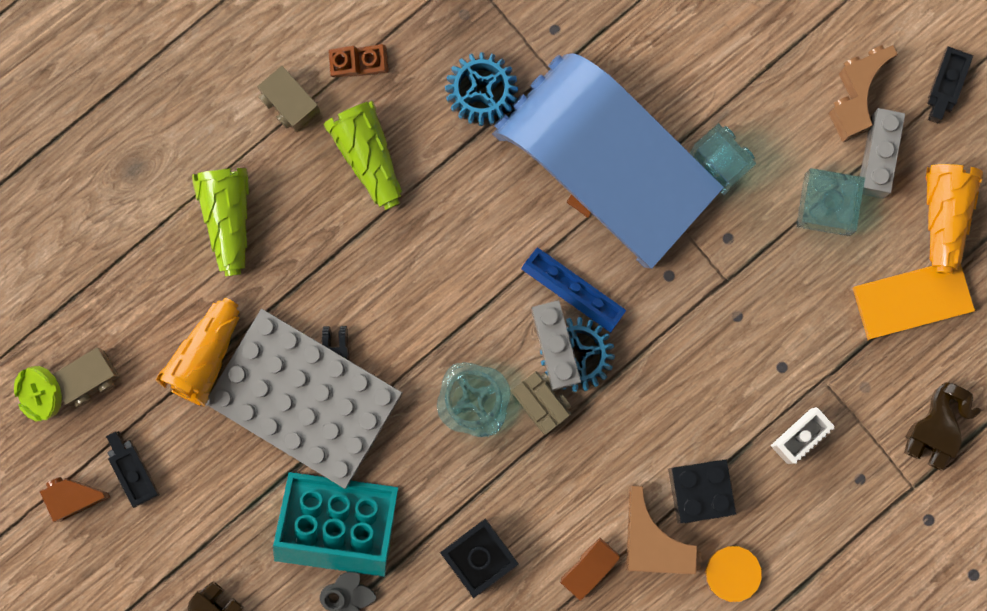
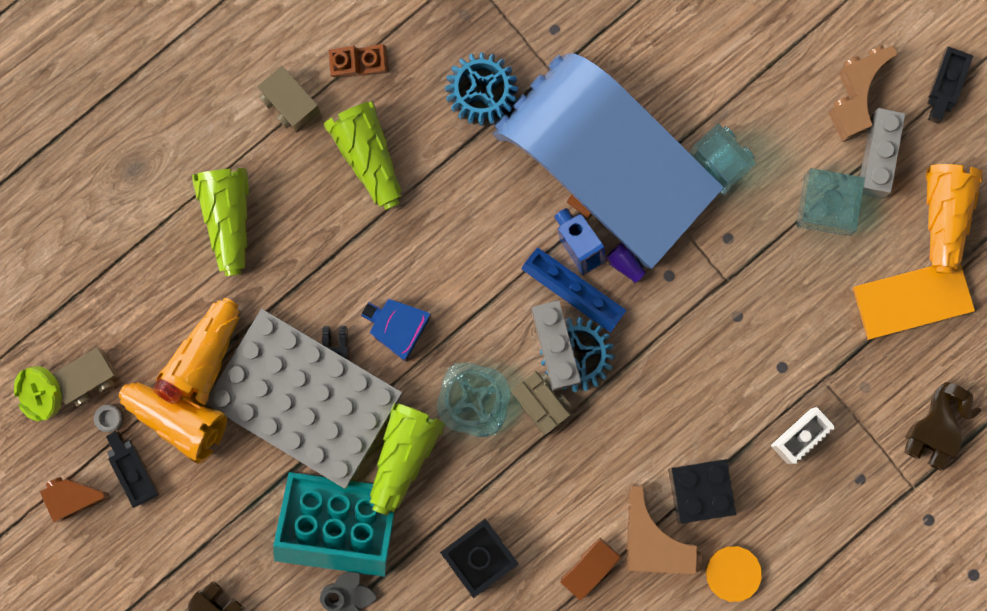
(108, 418): none -> light grey tile
(167, 391): none -> clear red tile
(183, 425): none -> light orange cone
(396, 326): none -> blue torso
(406, 445): none -> lime cone
(580, 241): none -> blue torso
(626, 263): none -> dark purple cone

